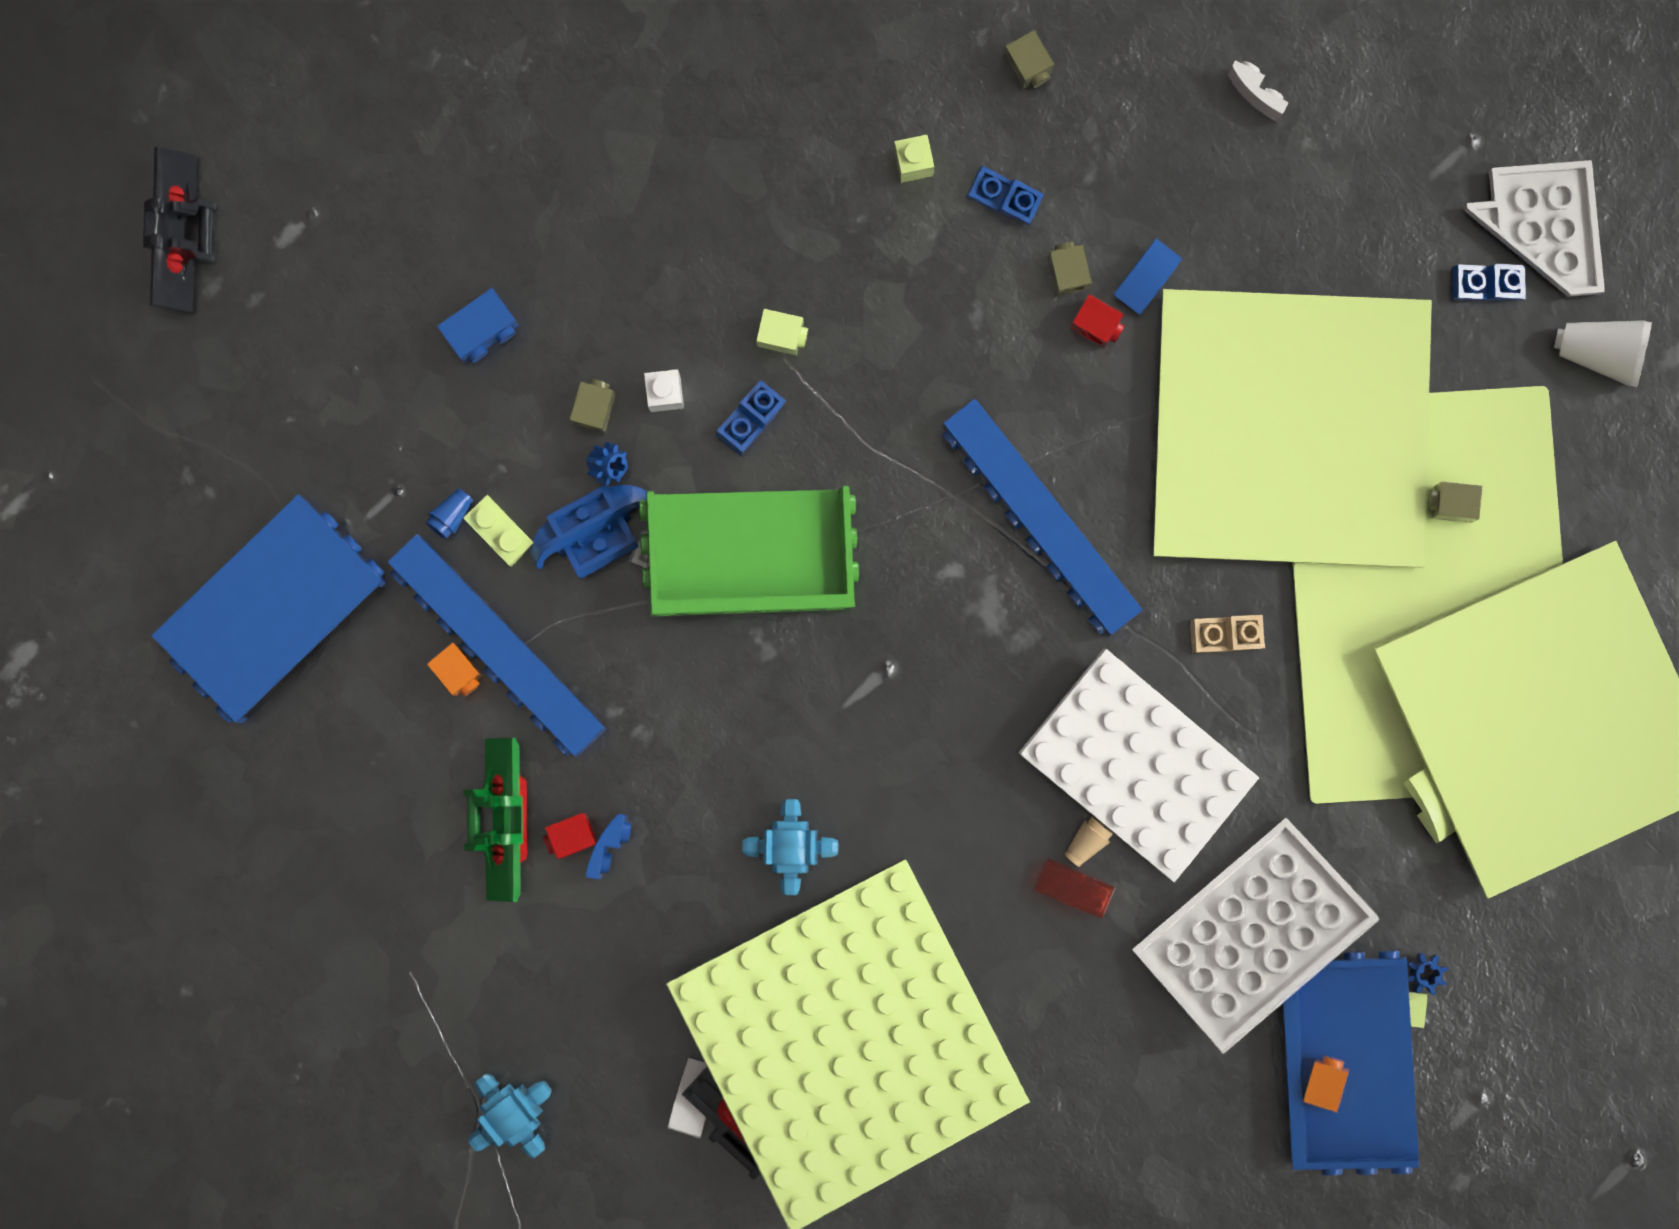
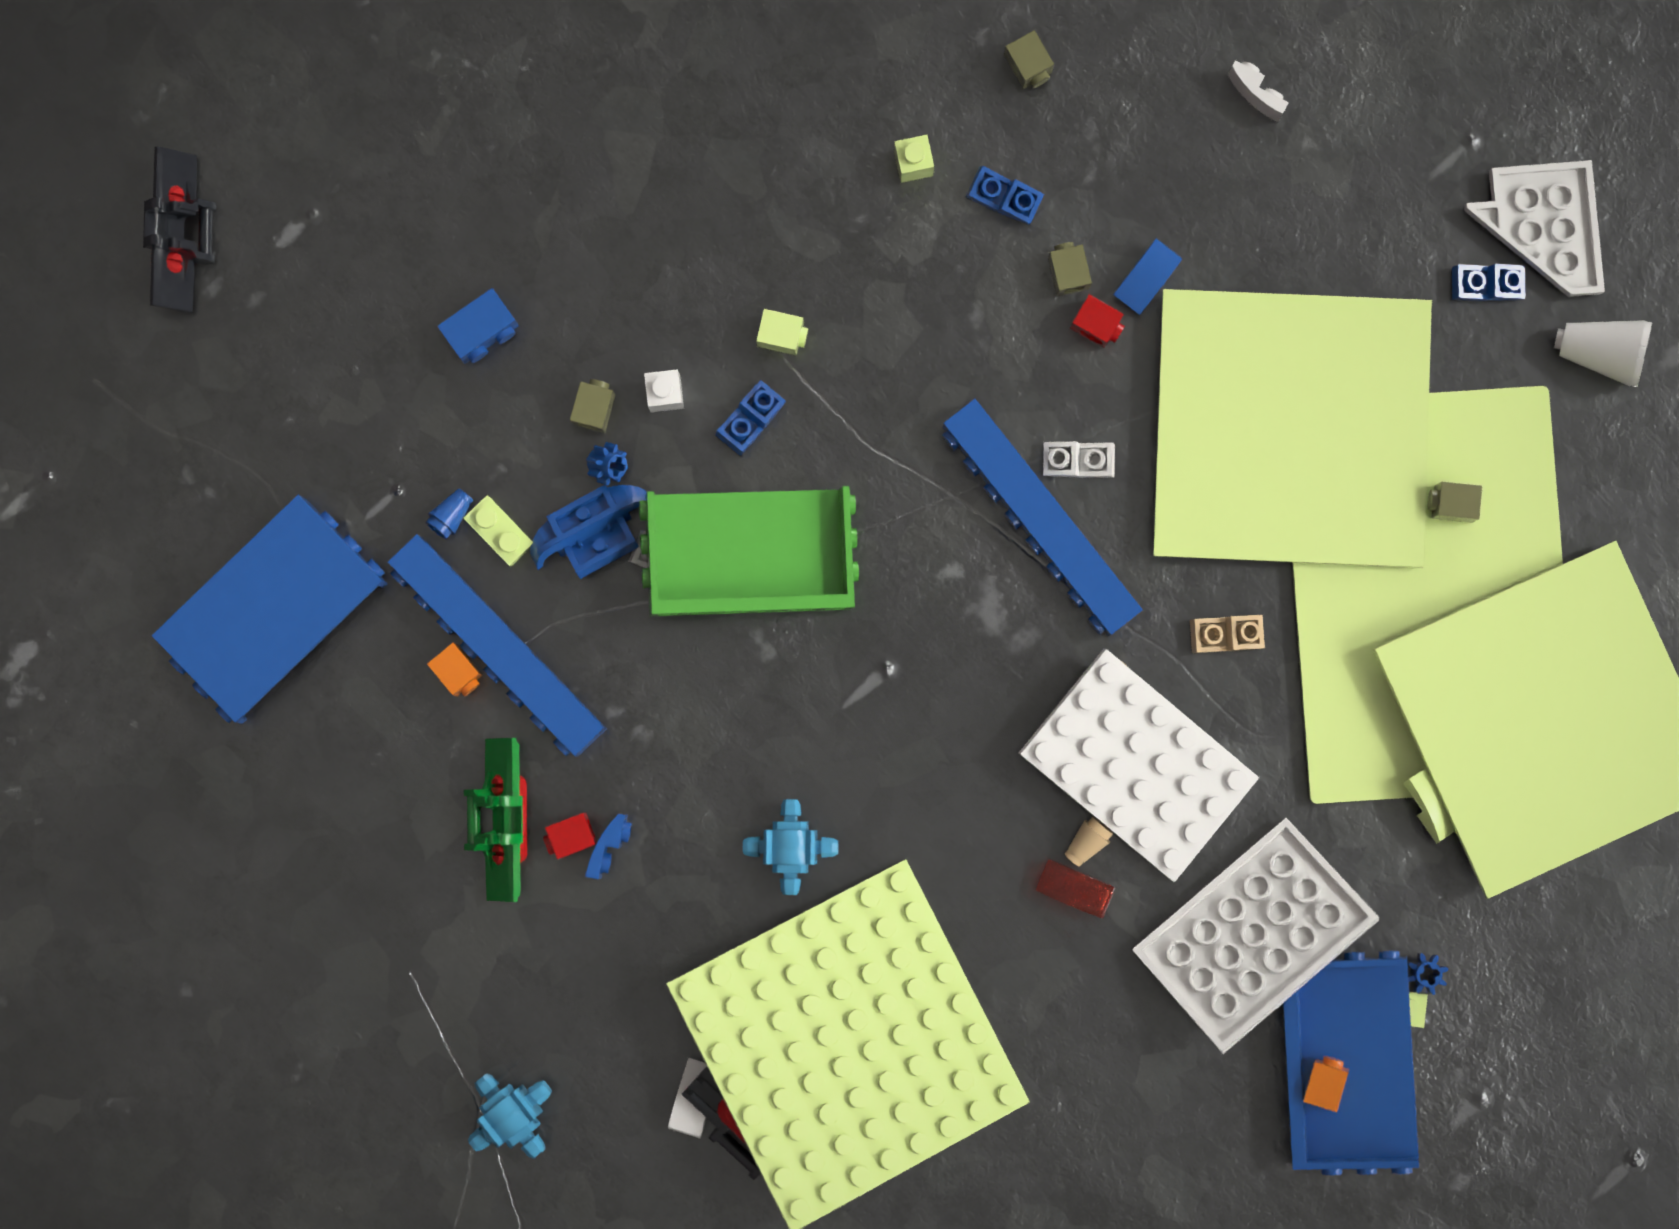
(1079, 459): none -> white slope

